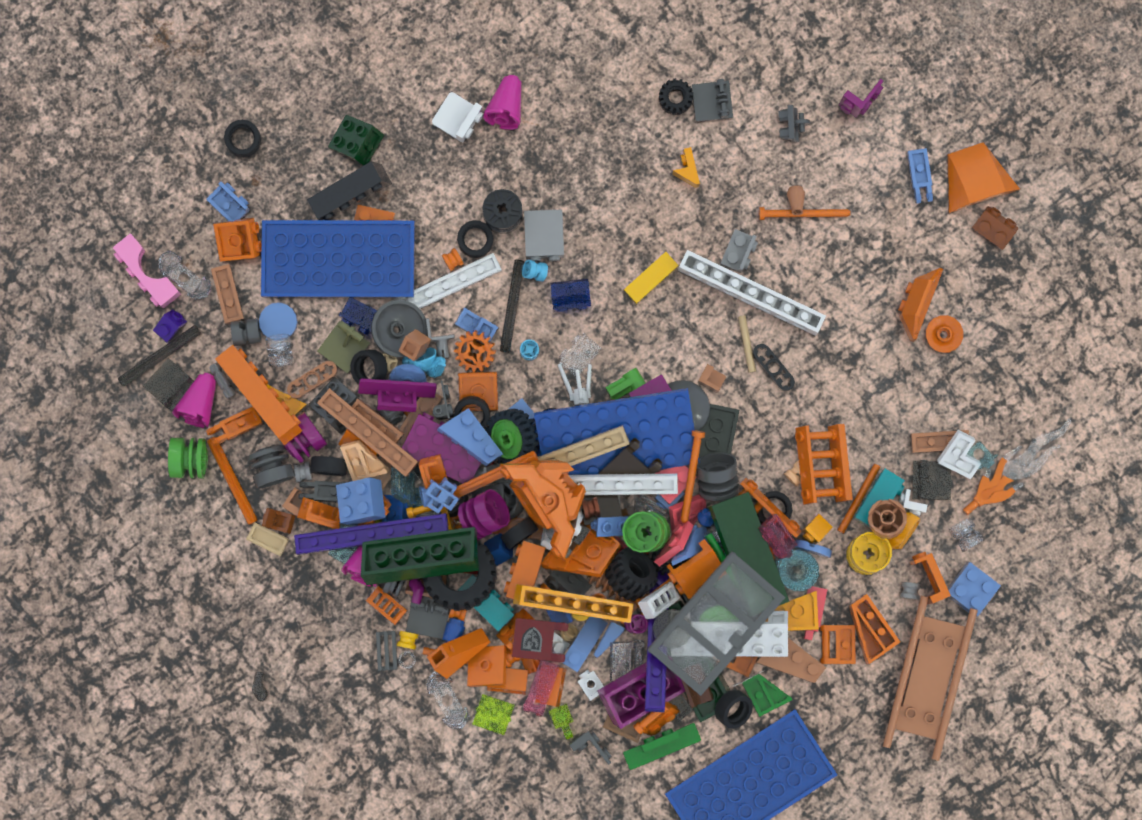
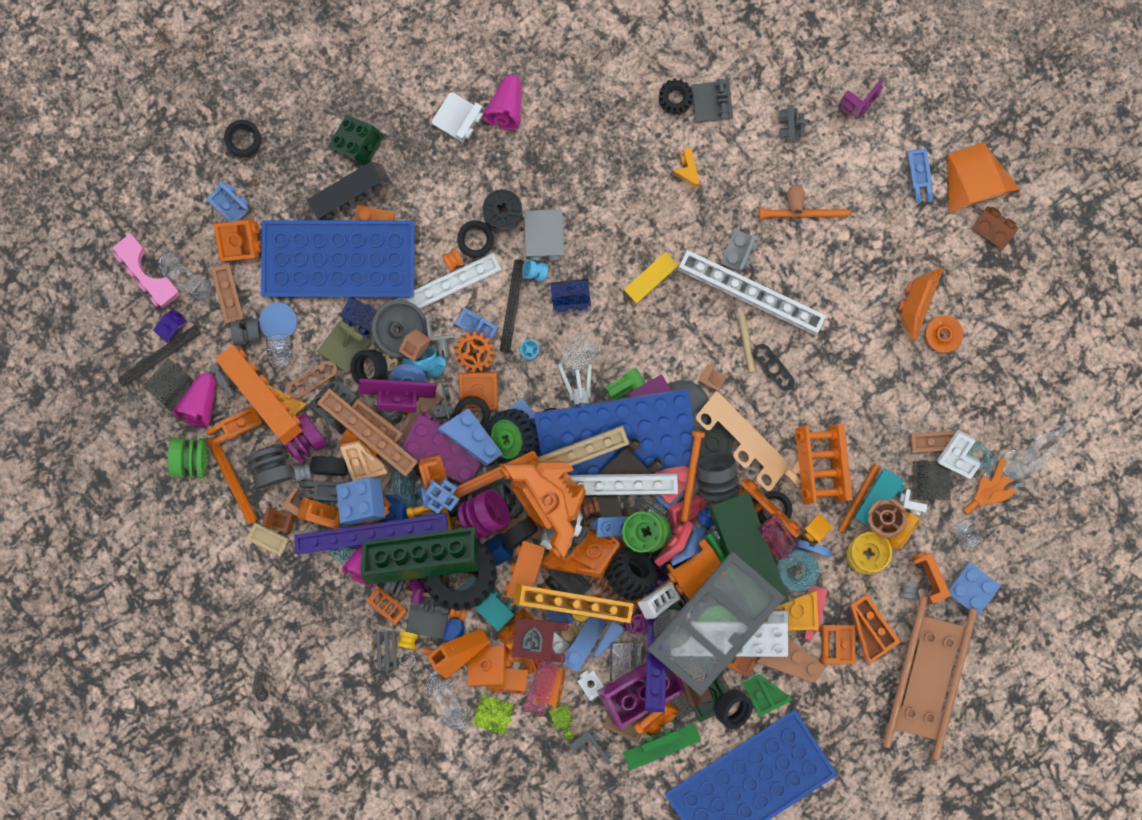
(750, 440): none -> light nougat piece

